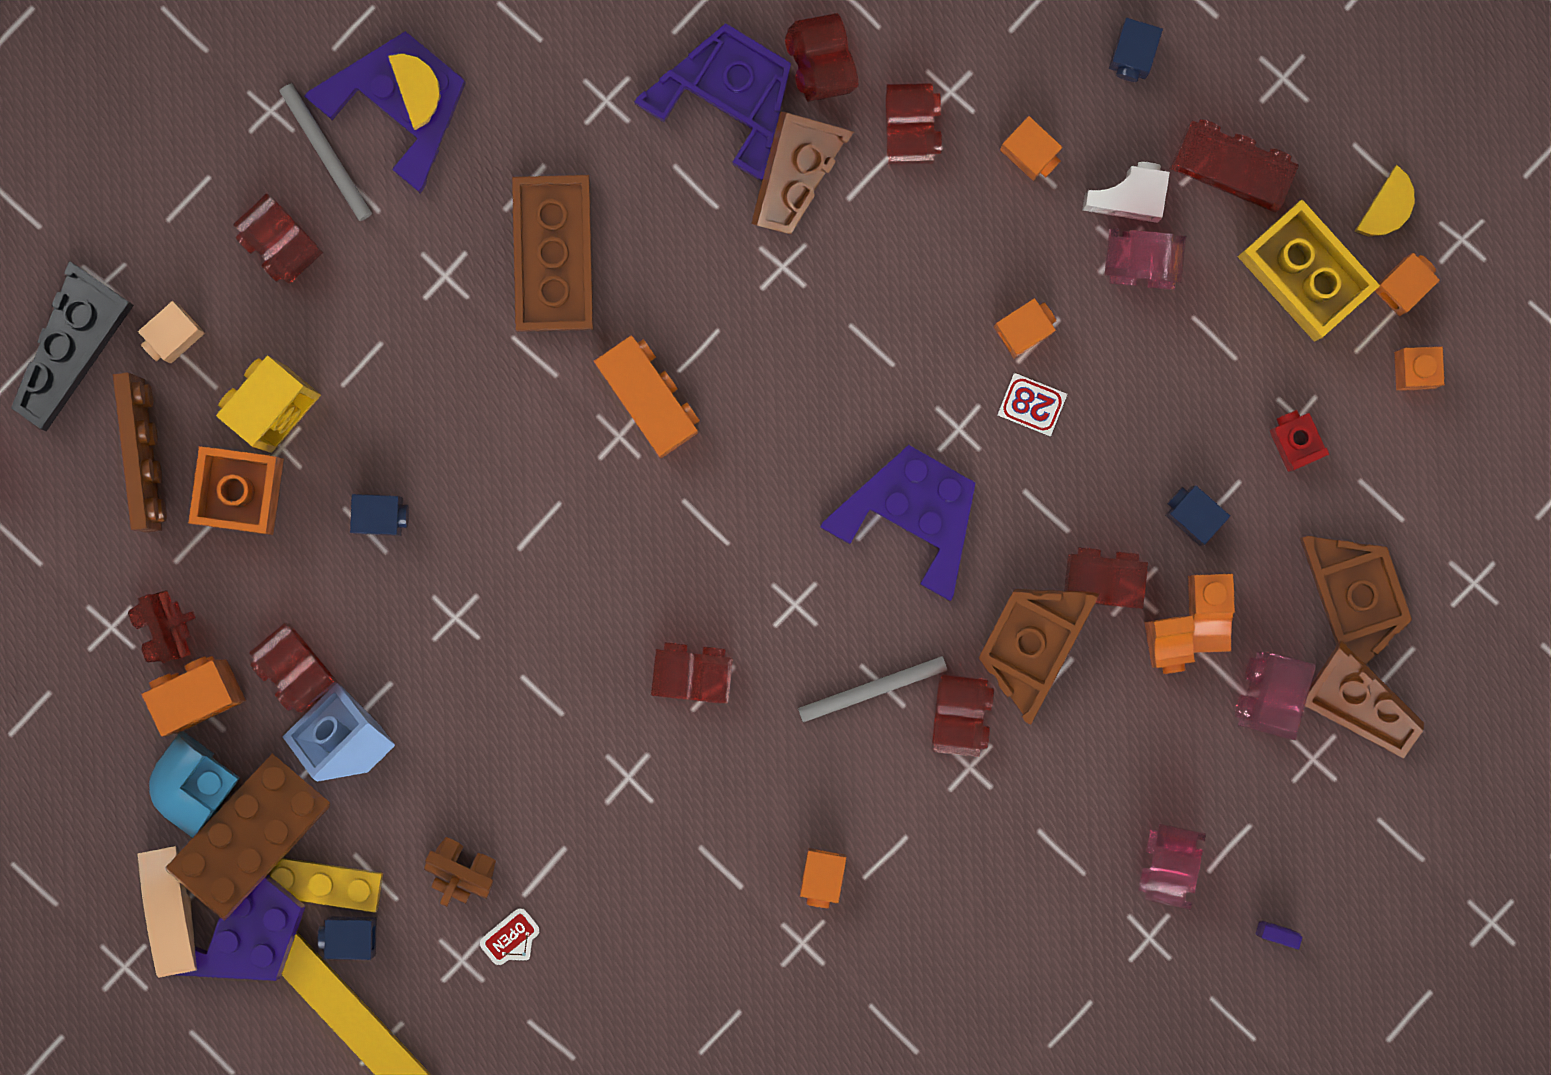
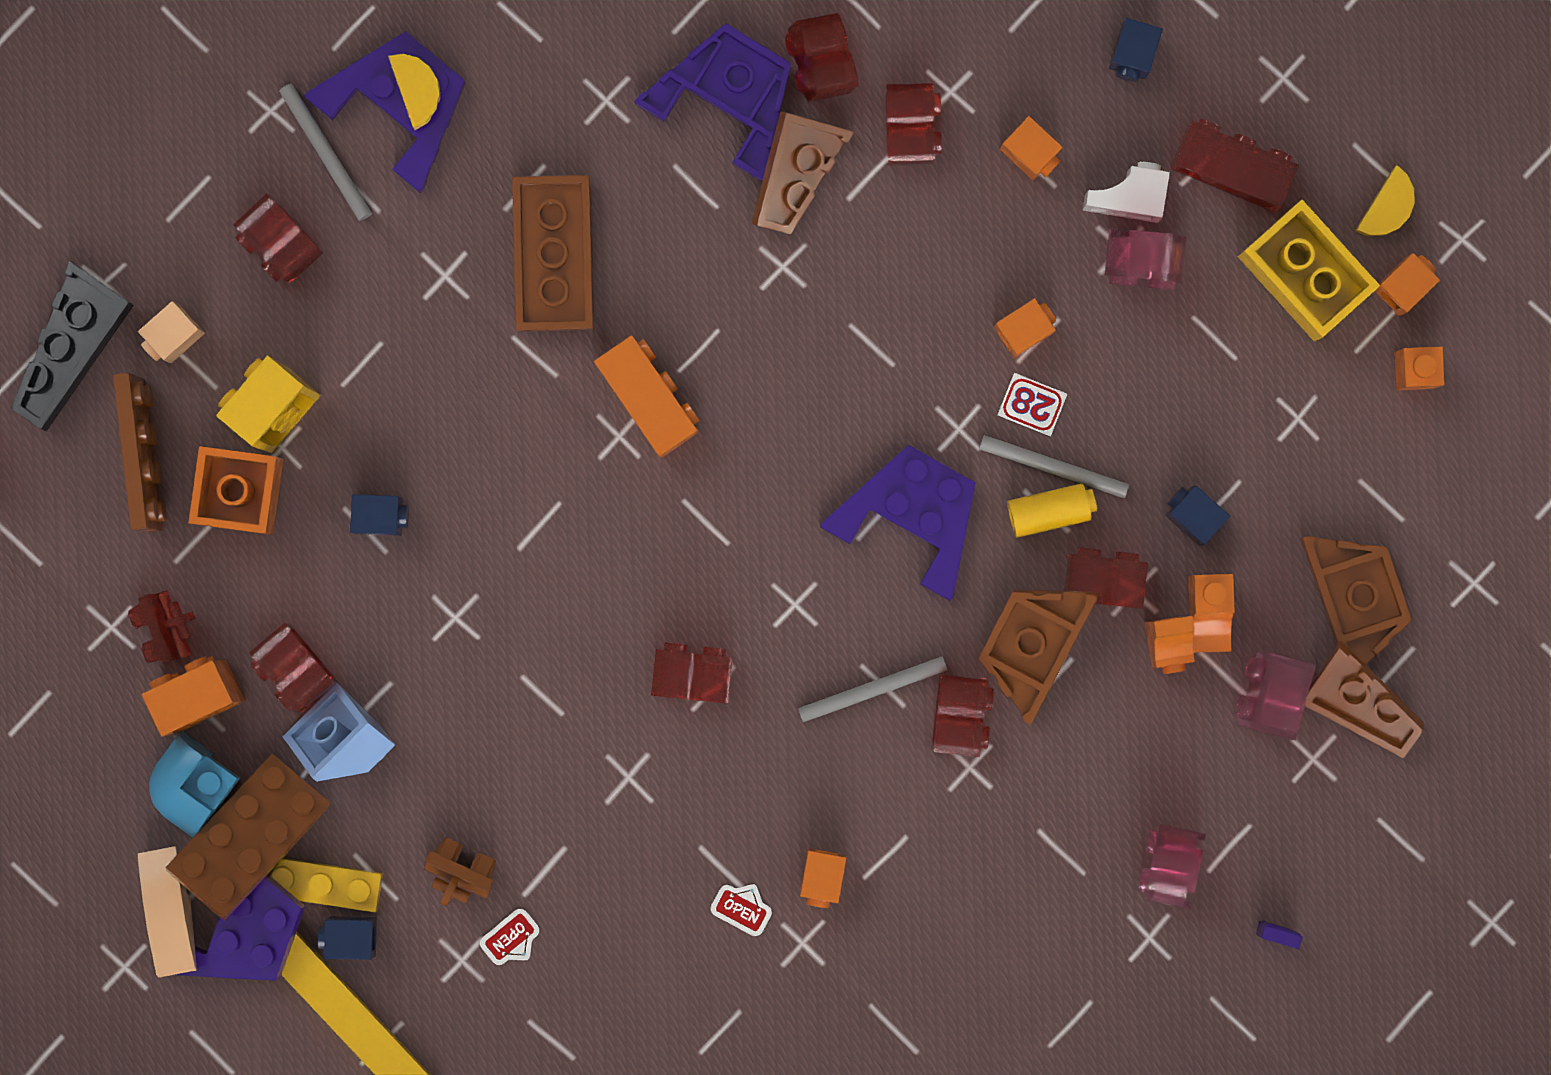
(742, 908): none -> sticker
(1051, 510): none -> yellow brick
(1054, 466): none -> light grey bar
(1297, 455): red brick -> none

